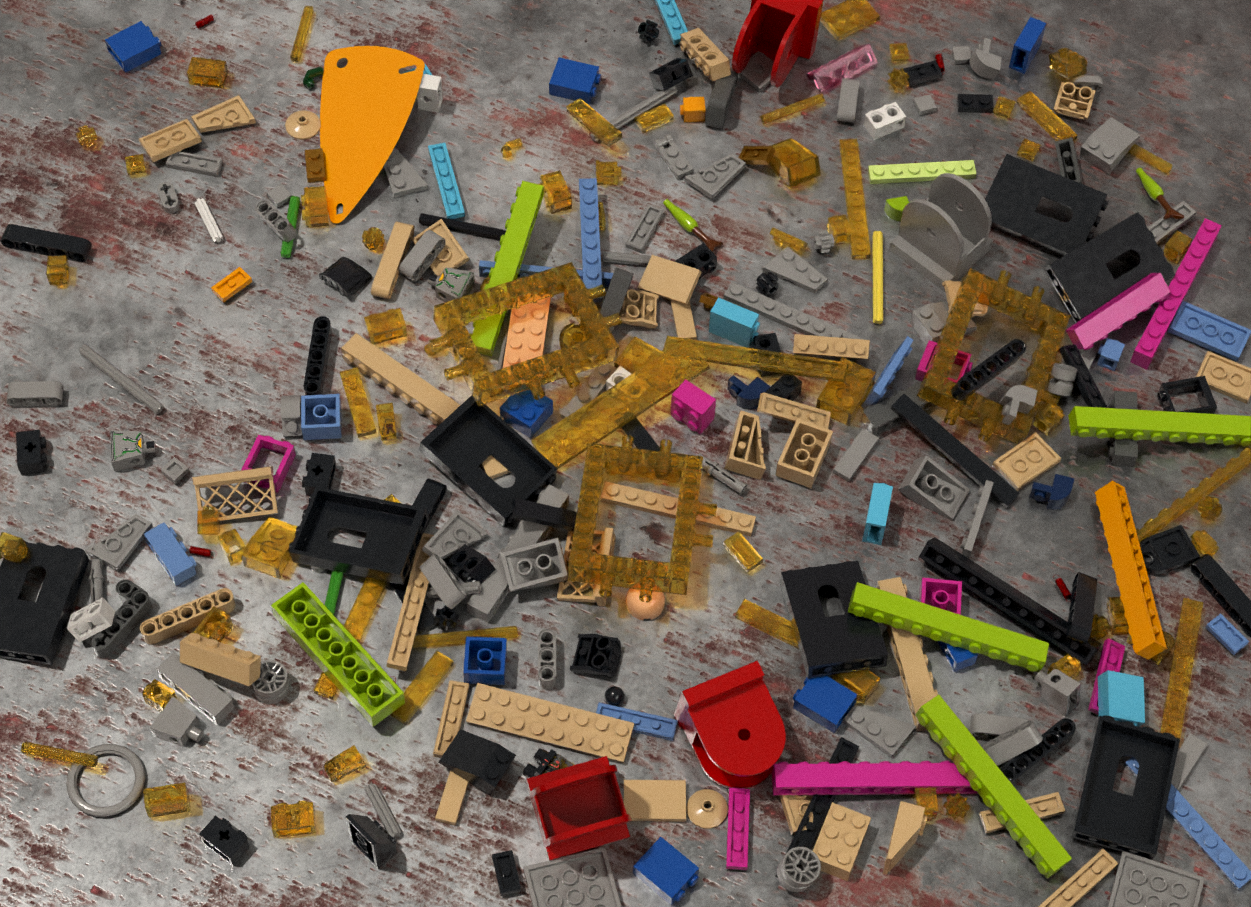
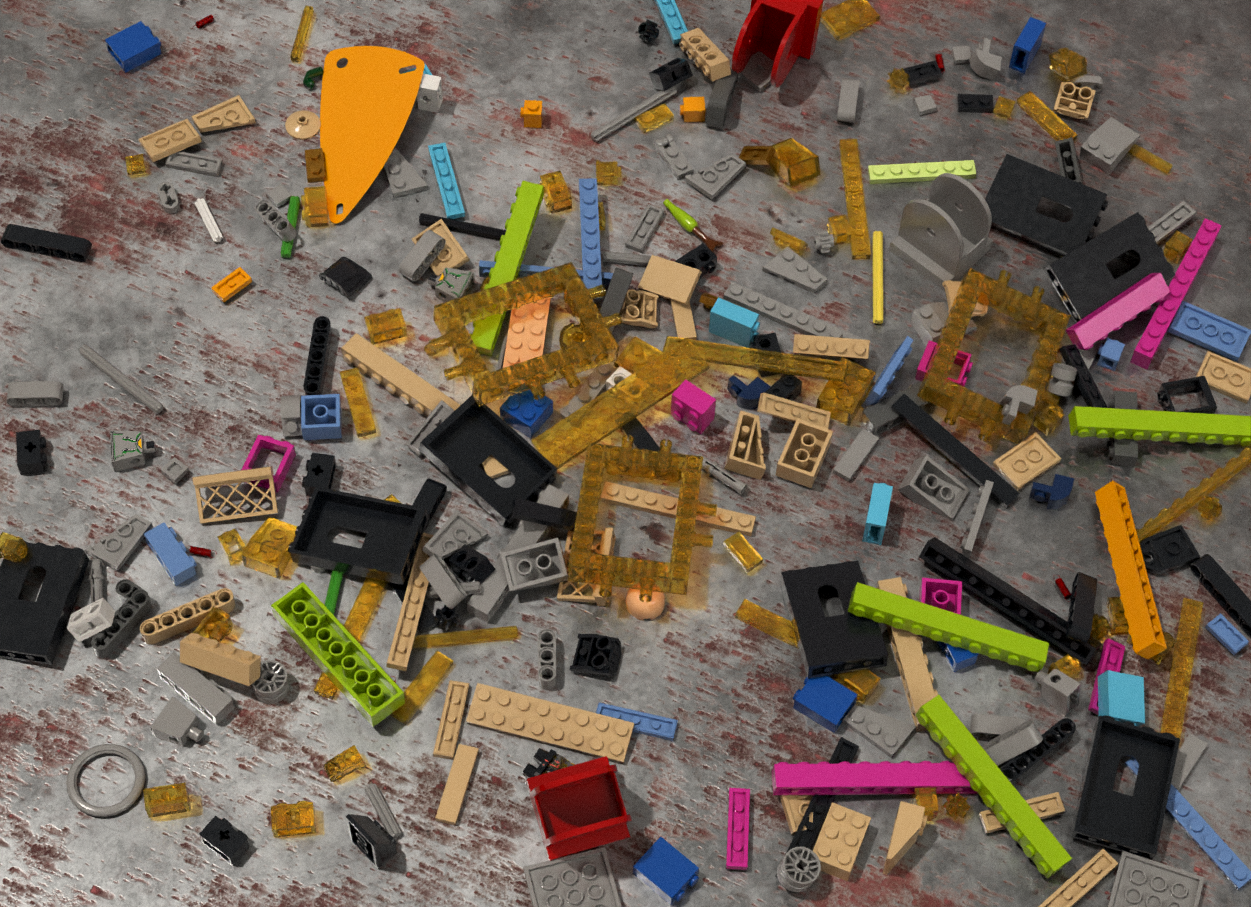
(57, 270): clear yellow brick -> none
(59, 754): clear yellow axle -> none
(86, 136): clear yellow gear -> none
(157, 688): clear yellow brick -> none
(207, 72): clear yellow brick -> none
(208, 520): clear yellow brick -> none
(373, 238): clear yellow gear -> none
(386, 421): clear yellow leg -> none
(392, 258): tan beam -> none
(435, 418): none -> light grey tile
(477, 760): black slope -> none
(485, 660): blue brick -> none
(506, 873): black plate -> none
(510, 145): clear yellow arm -> none
(532, 114): none -> light orange brick
(574, 80): blue brick -> none
(594, 122): clear yellow plate -> none
(614, 696): black piece -> none
(655, 800): tan tile -> none
(705, 817): tan dish -> none
(733, 727): red piece -> none
(767, 283): black gear -> none
(793, 108): clear yellow axle -> none
(835, 64): clear pink fence -> none
(884, 120): white brick -> none
(895, 206): lime brick -> none
(898, 52): clear yellow plate -> none
(983, 375): black beam -> none
(1028, 149): clear yellow plate -> none
(1156, 193): piece -> none
(1204, 543): clear yellow brick -> none

